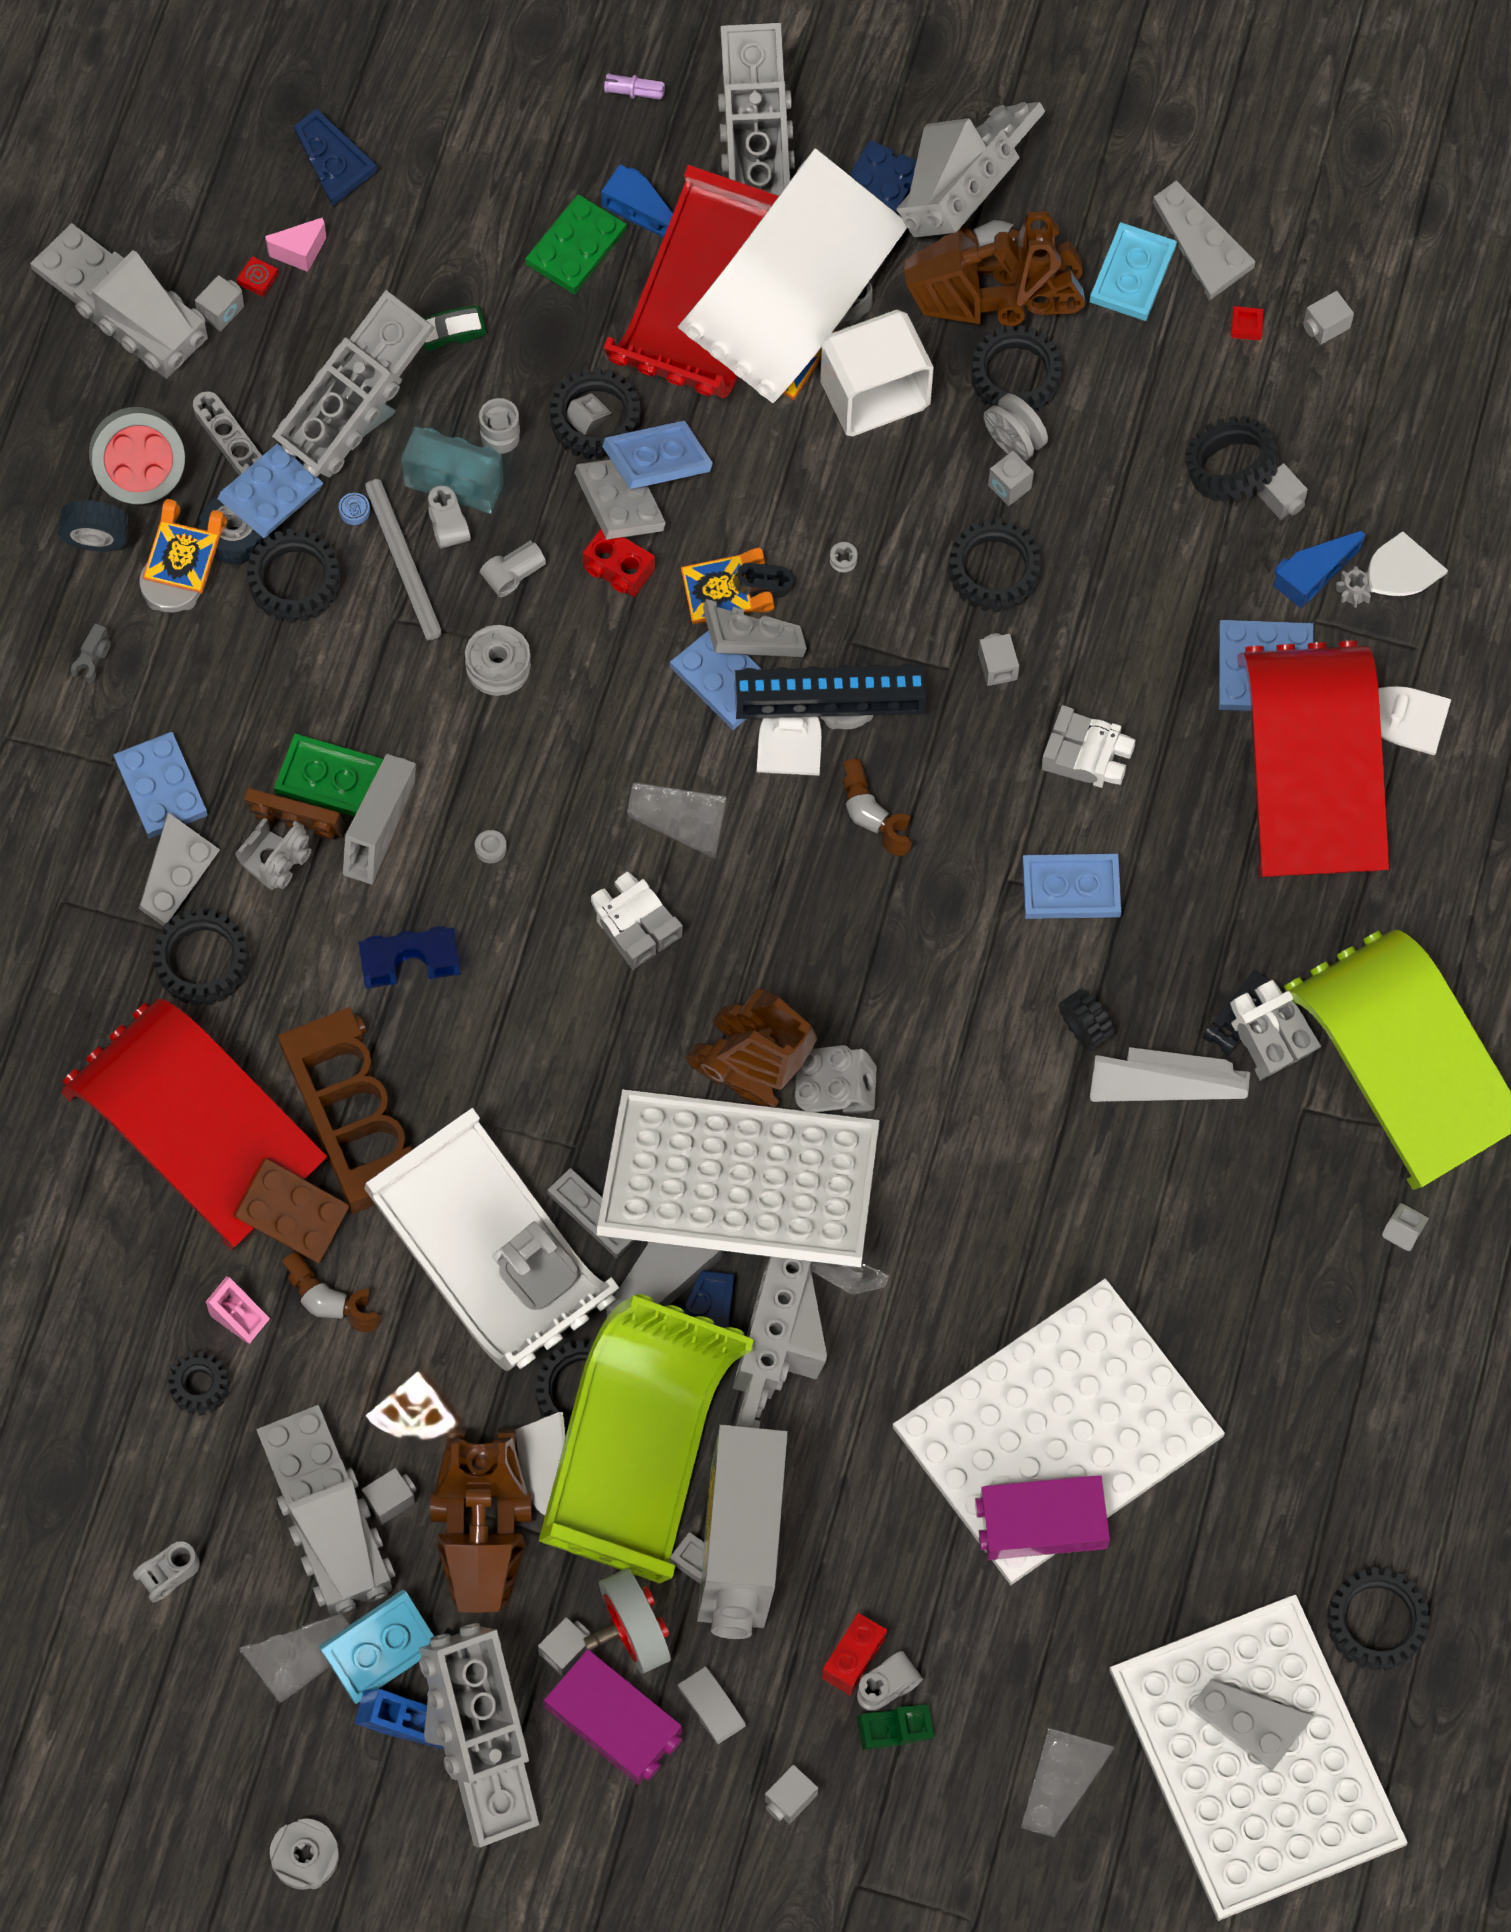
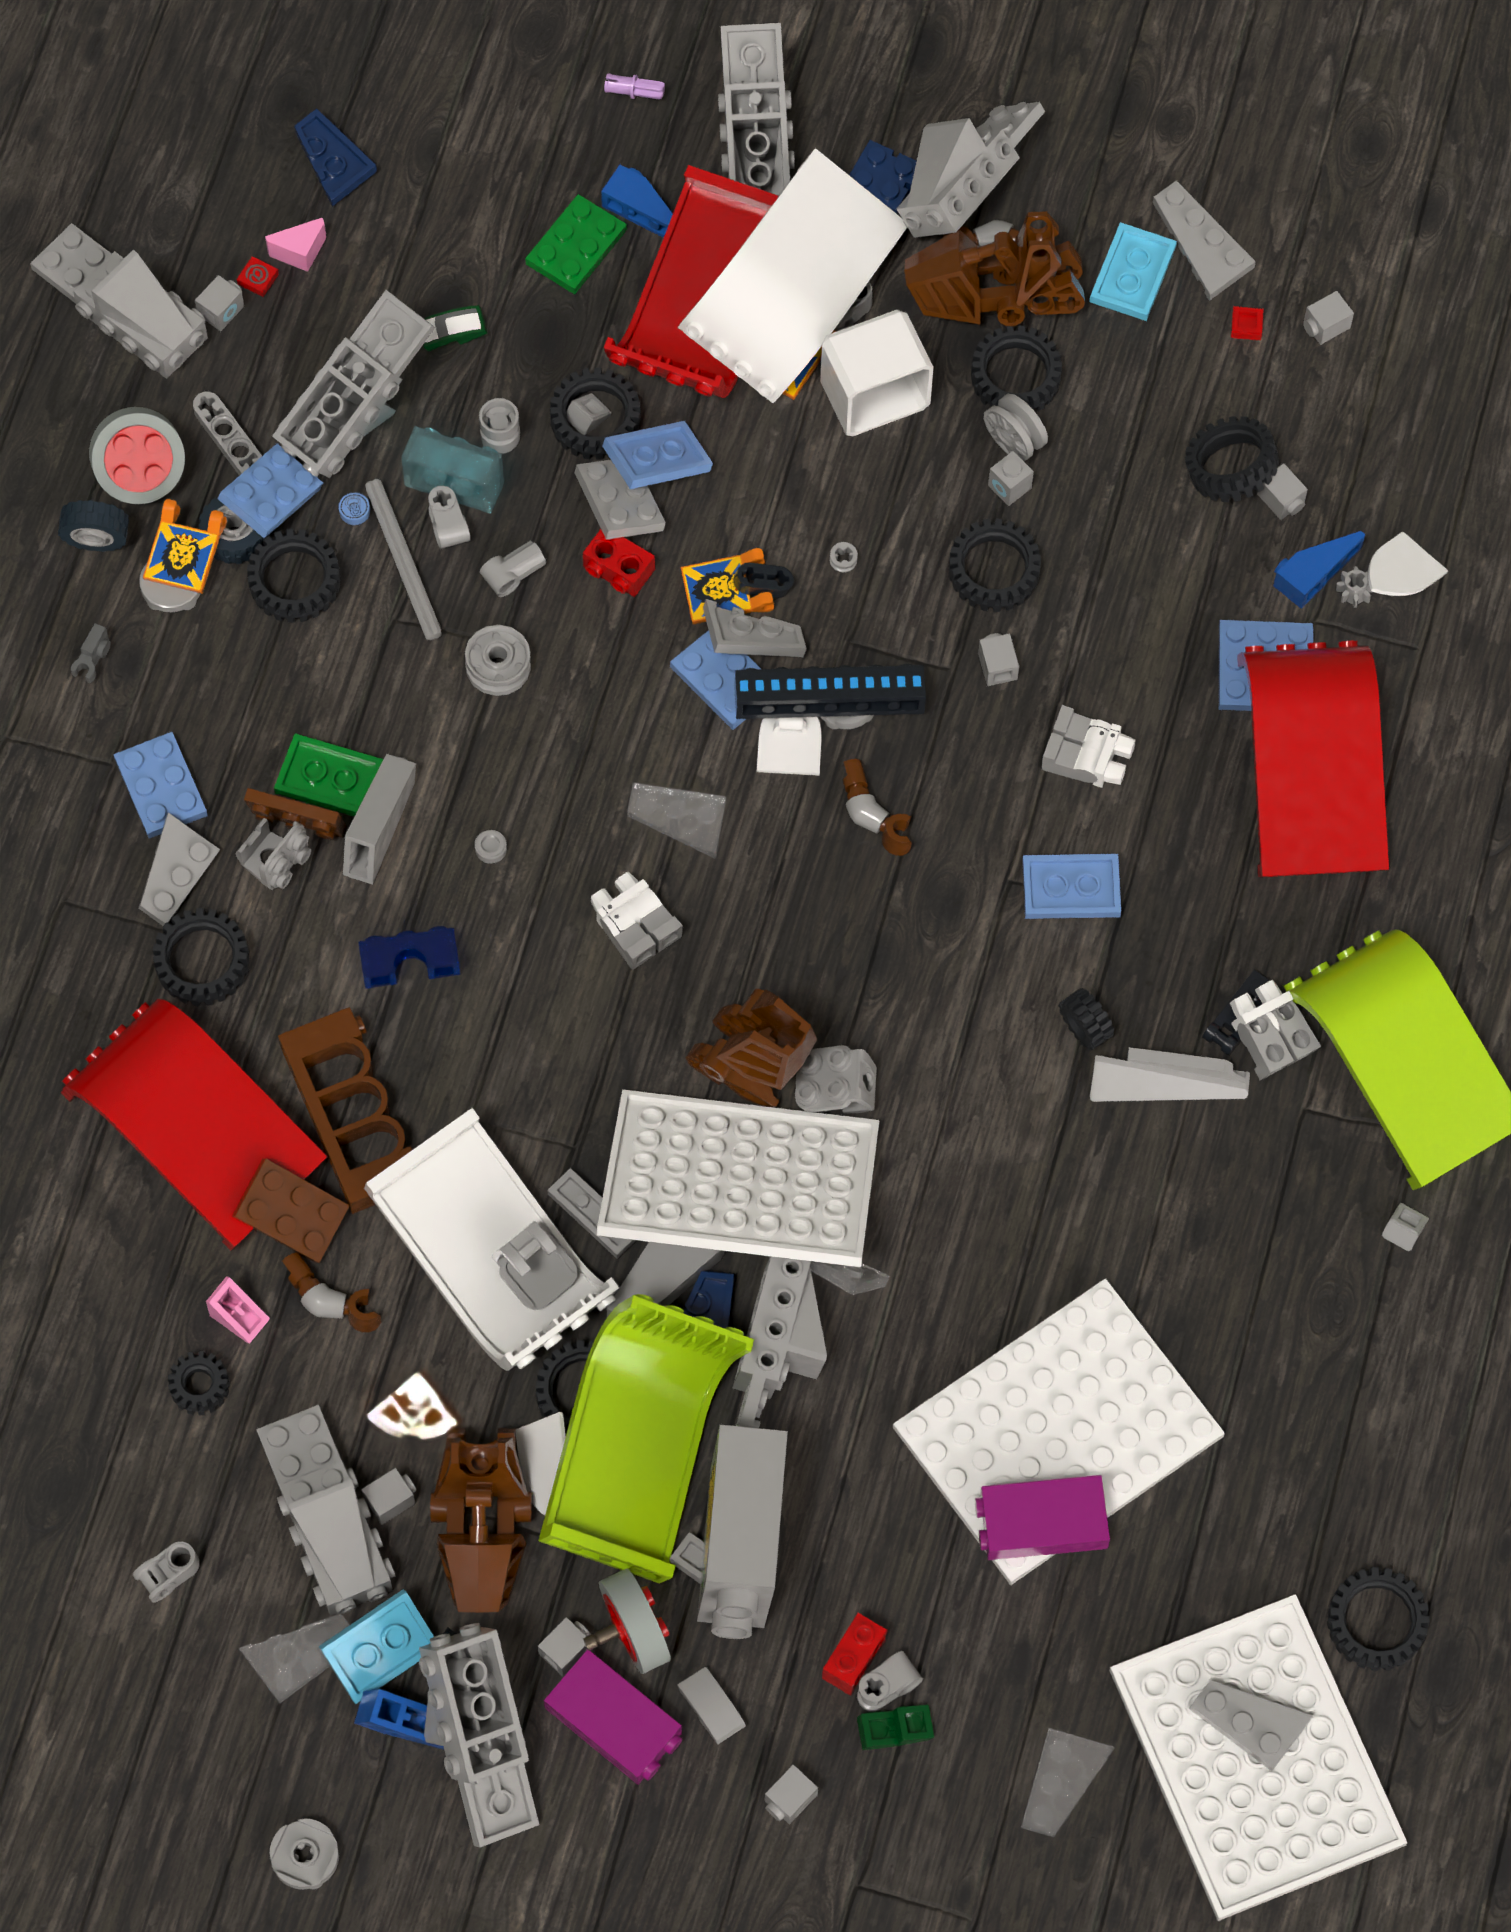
(1412, 717): white shield -> none

